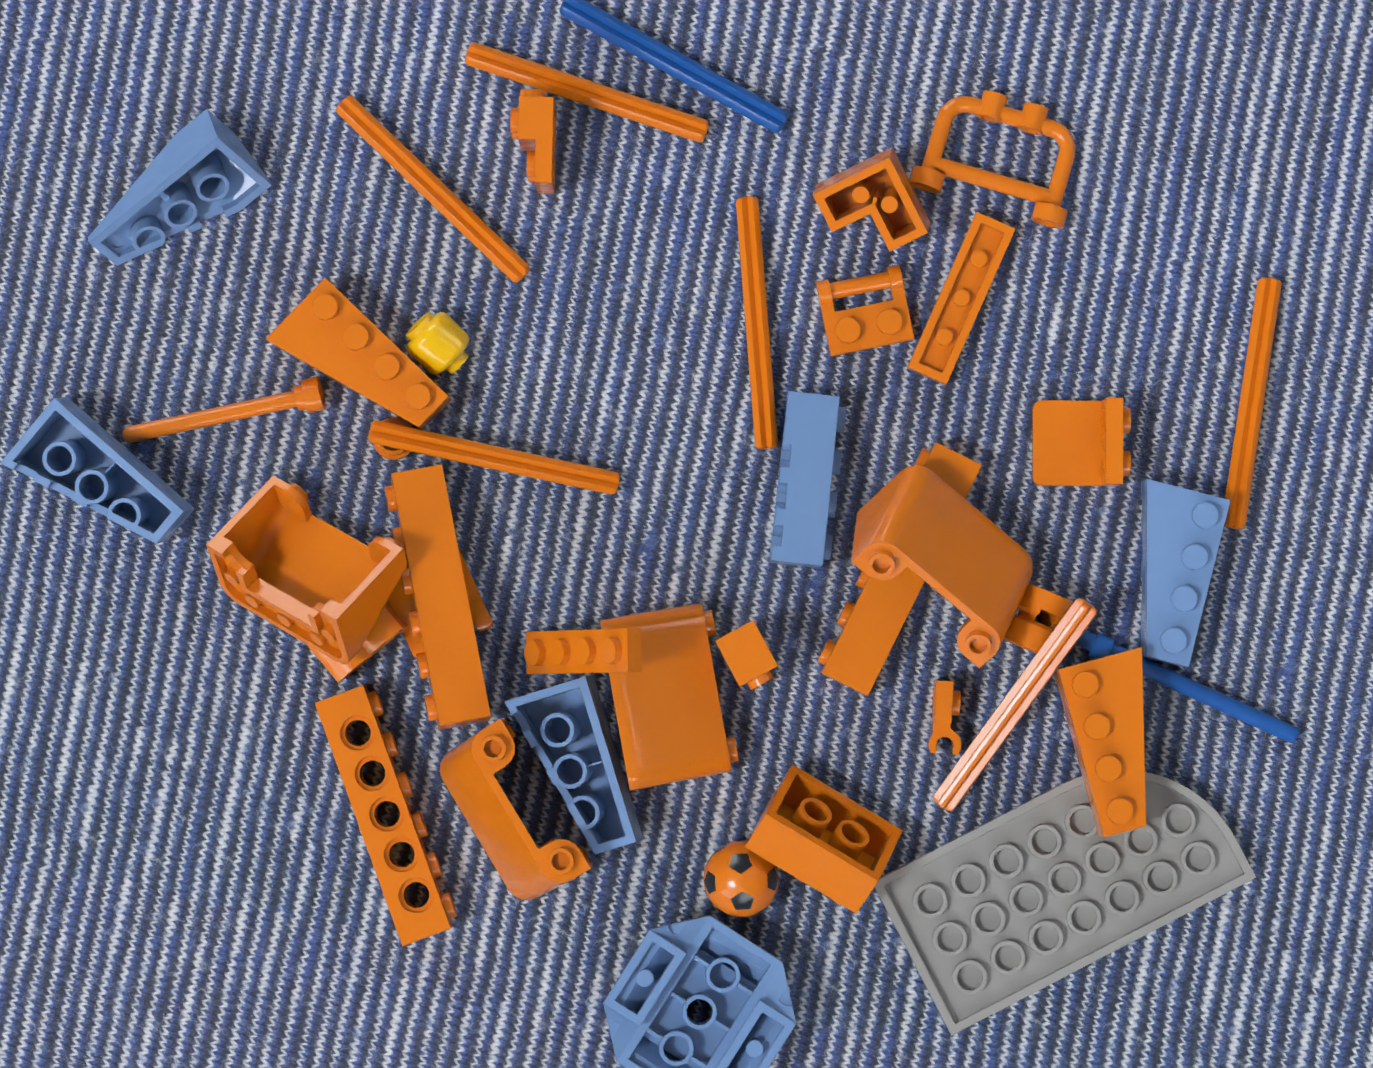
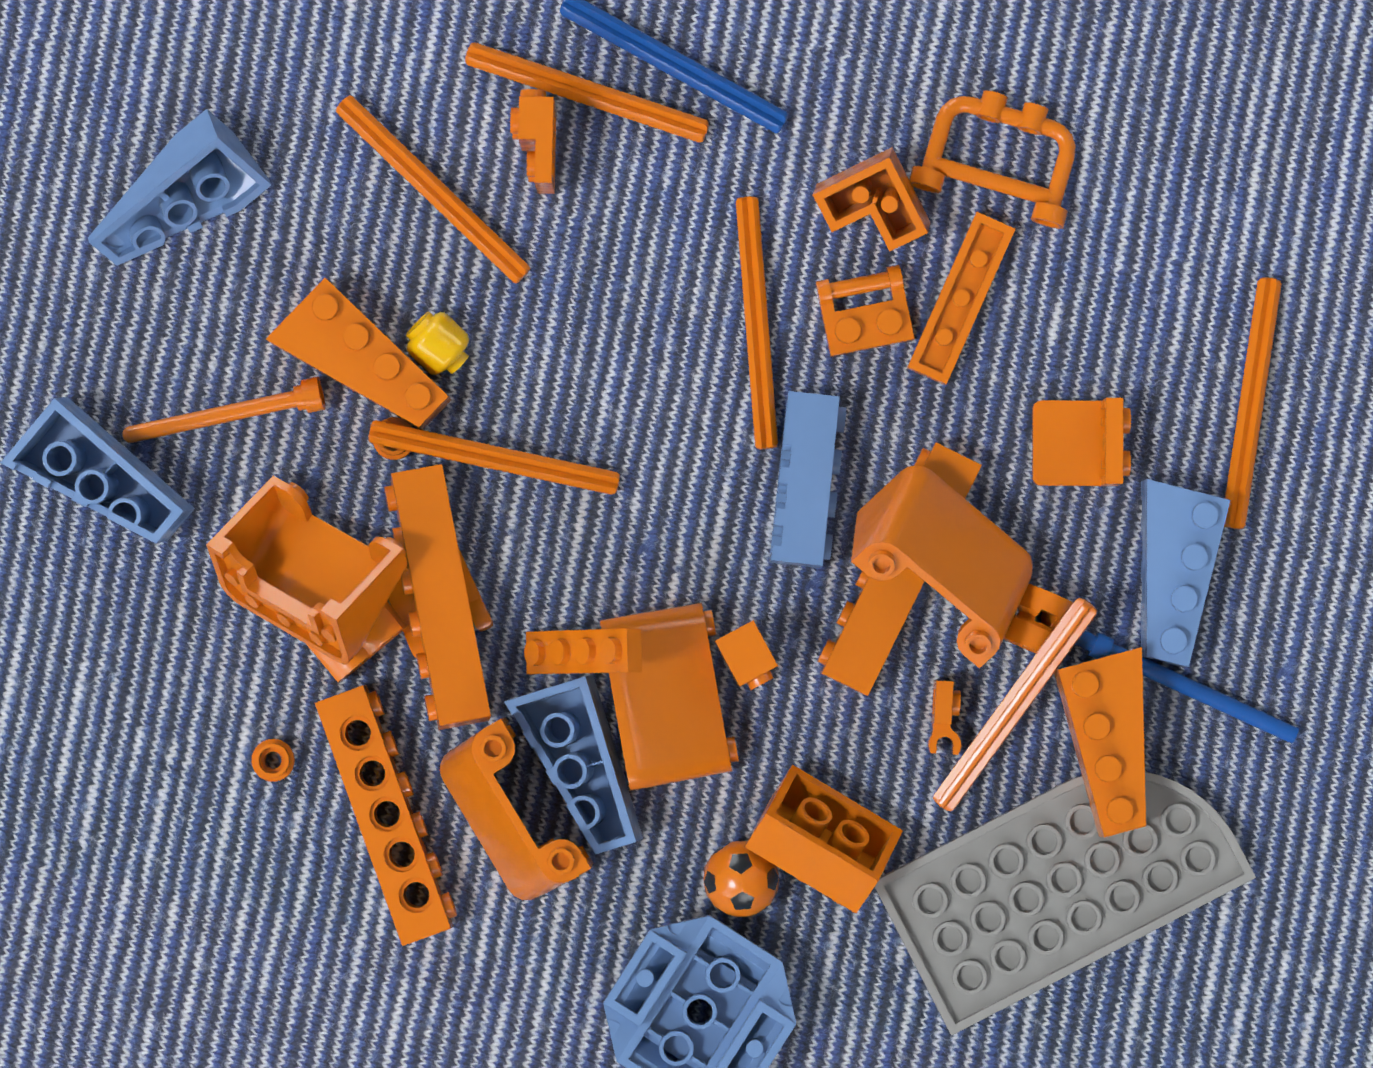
(259, 760): none -> orange plate

